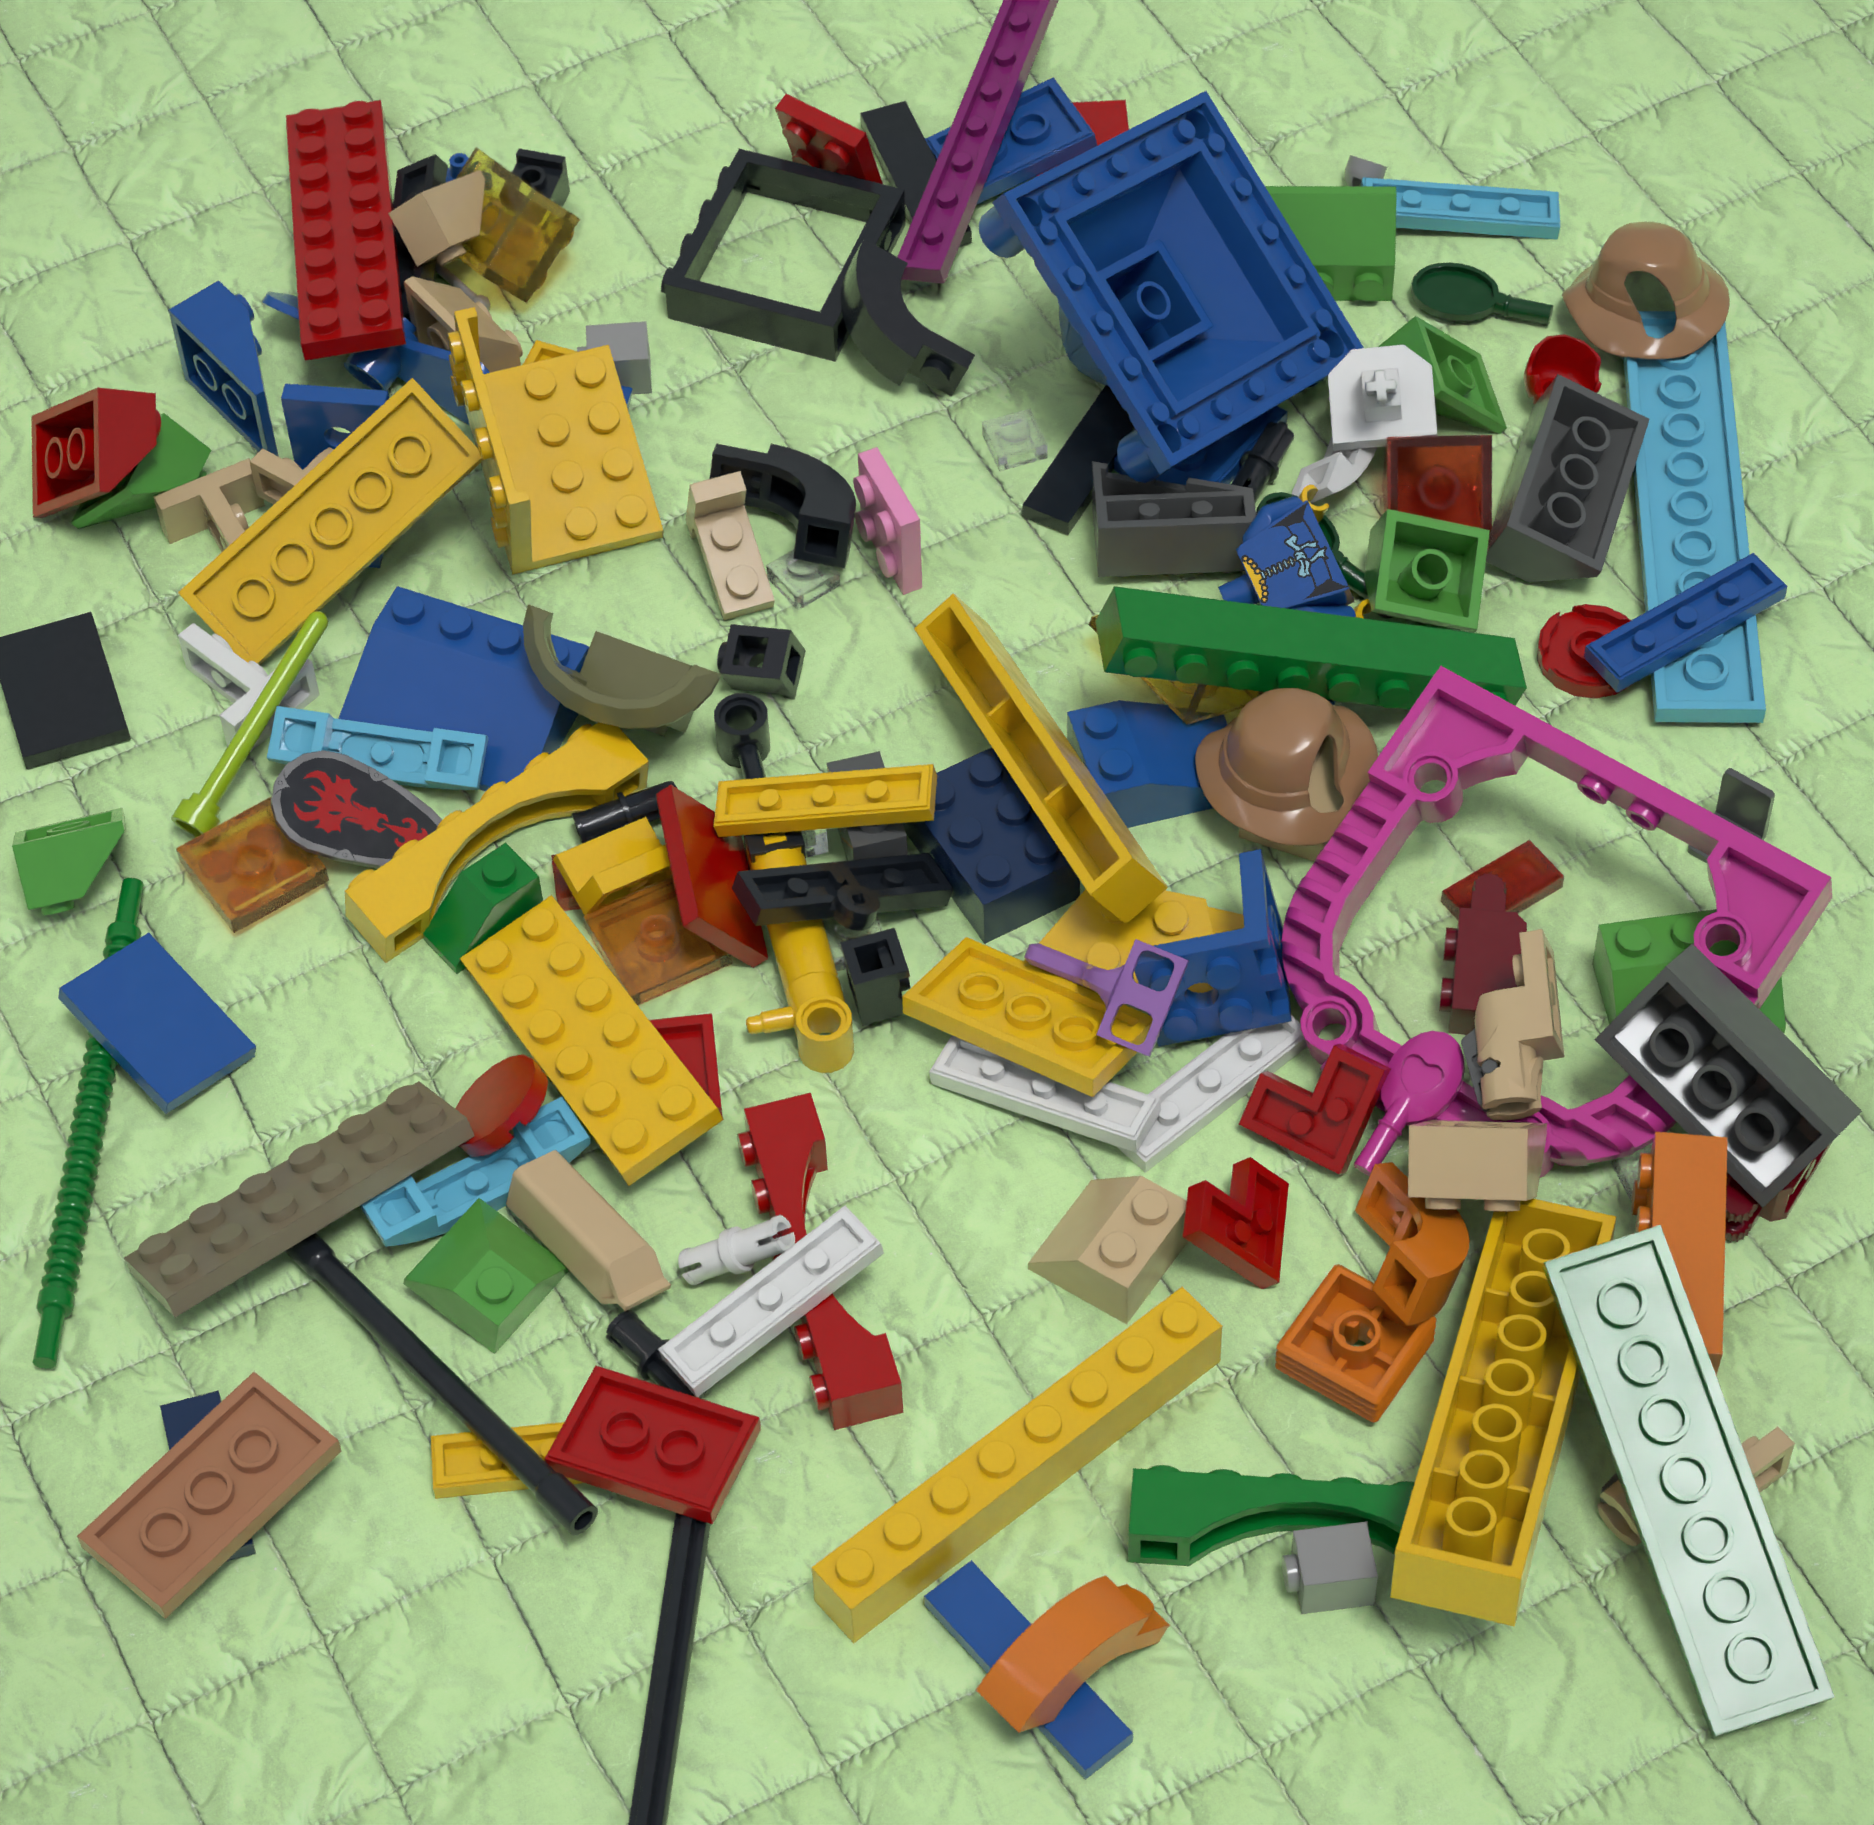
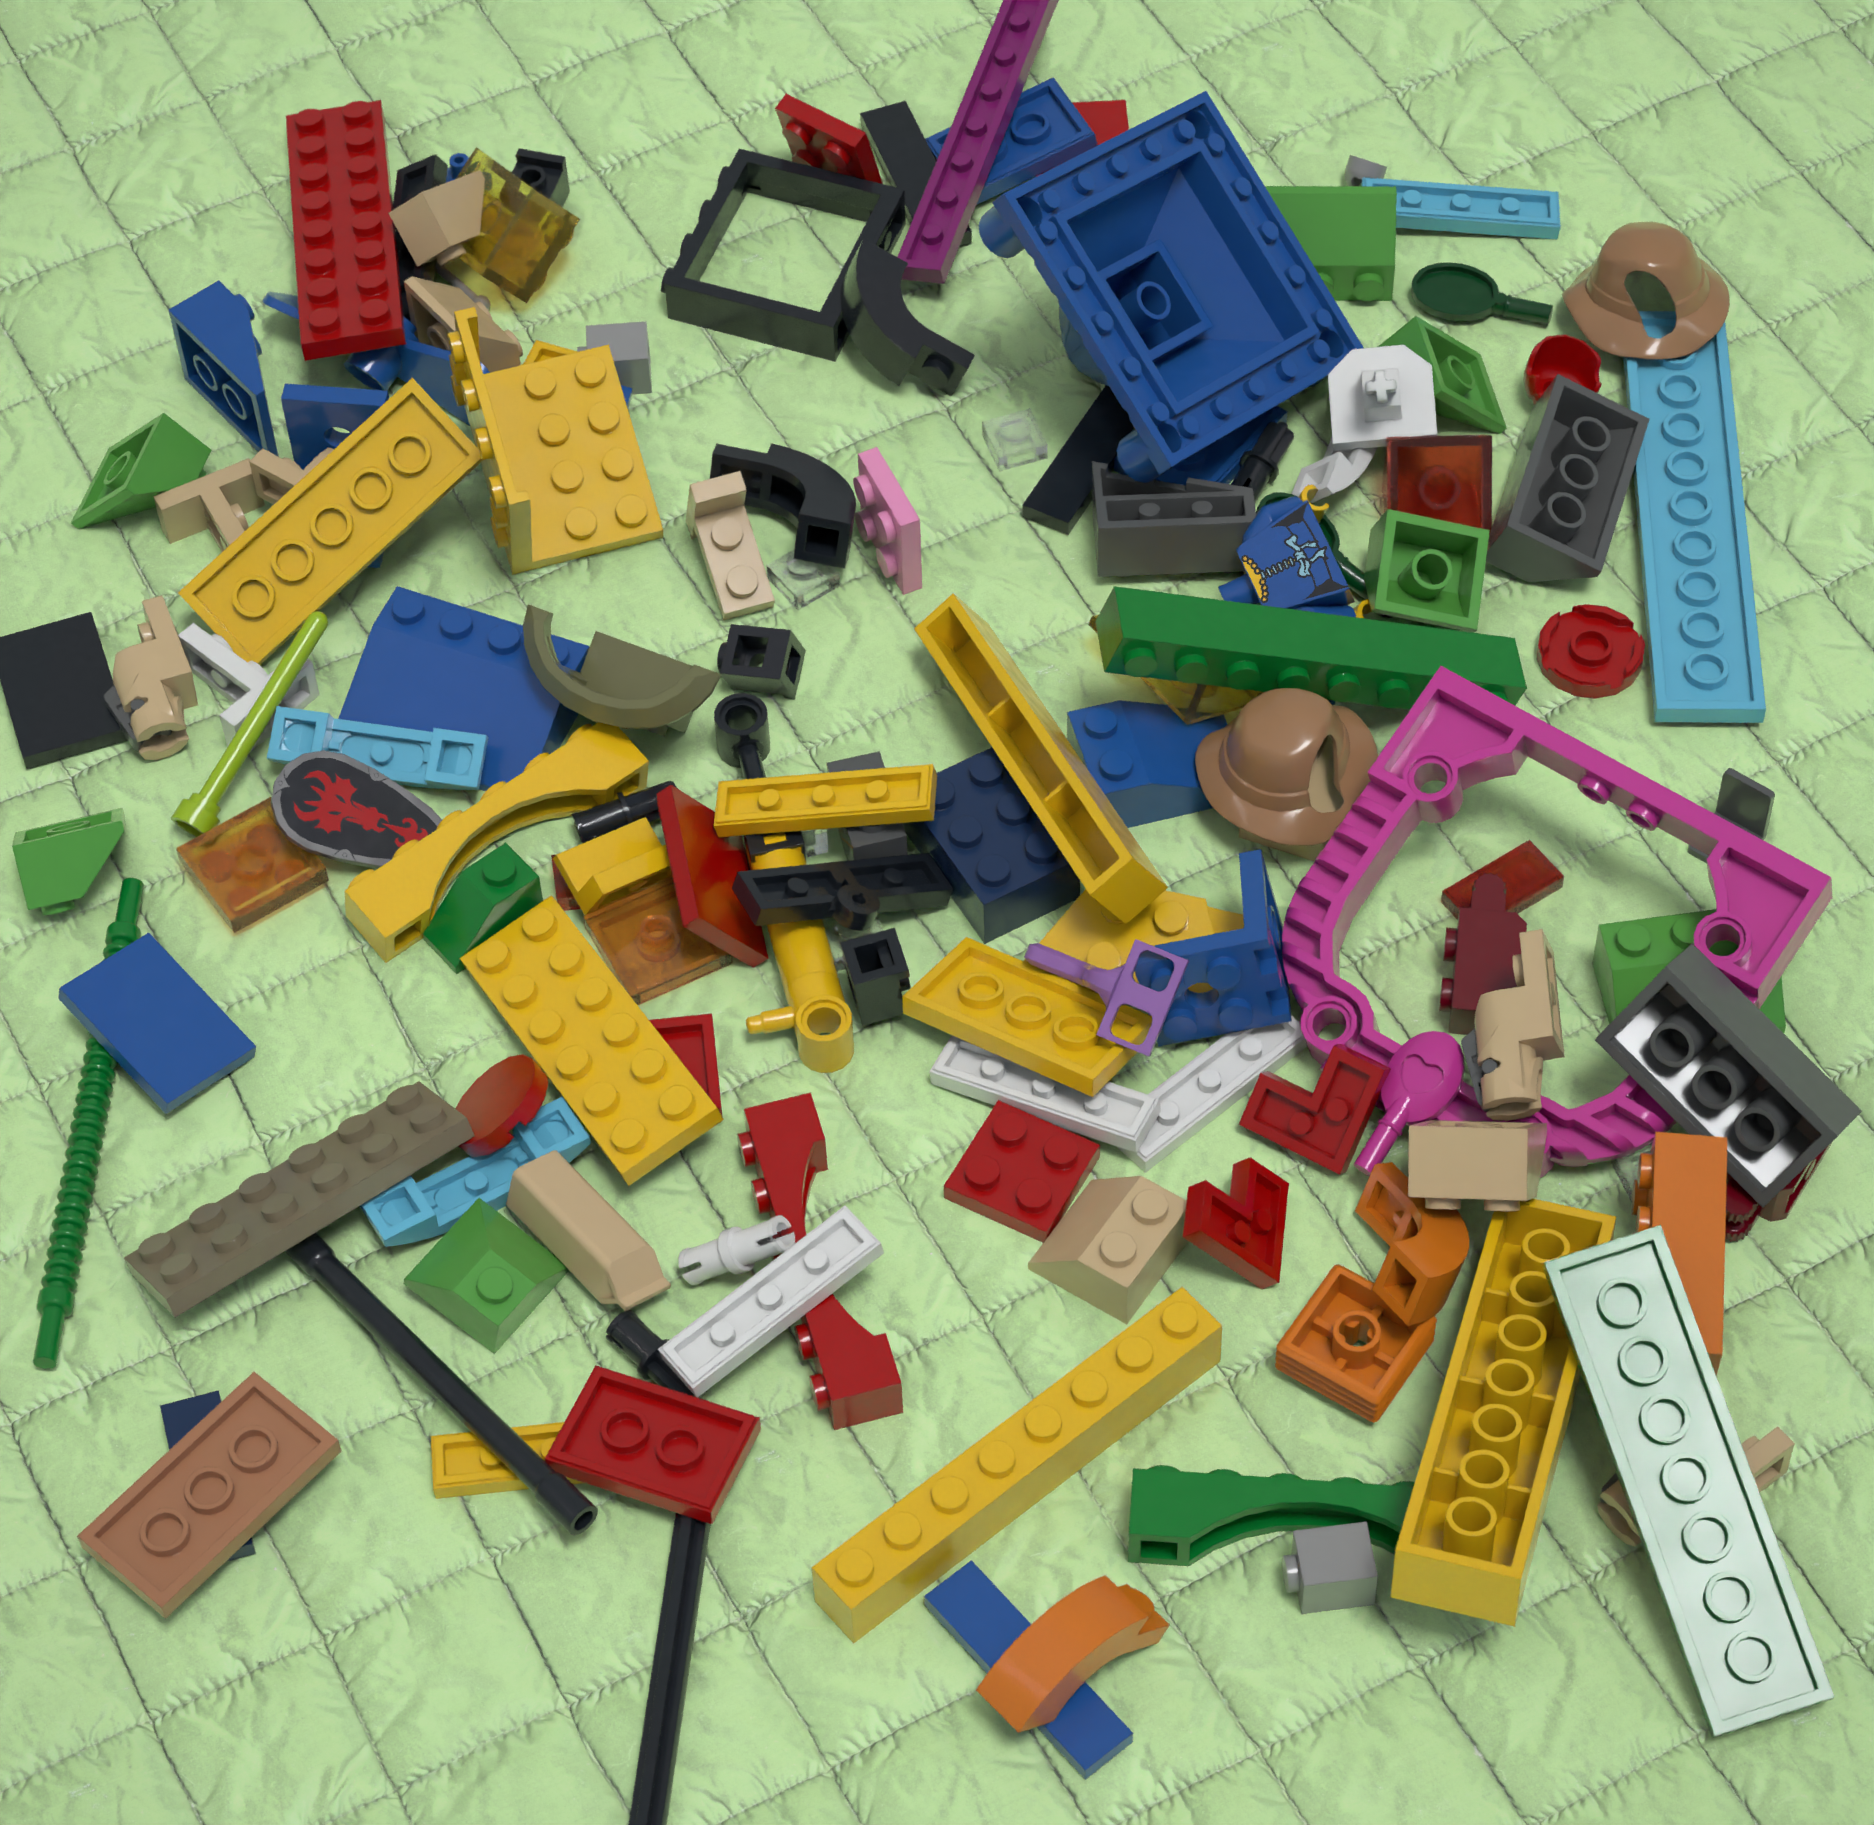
(89, 446): red slope -> none
(153, 686): none -> tan plate
(1021, 1171): none -> red plate
(1685, 622): blue tile -> none

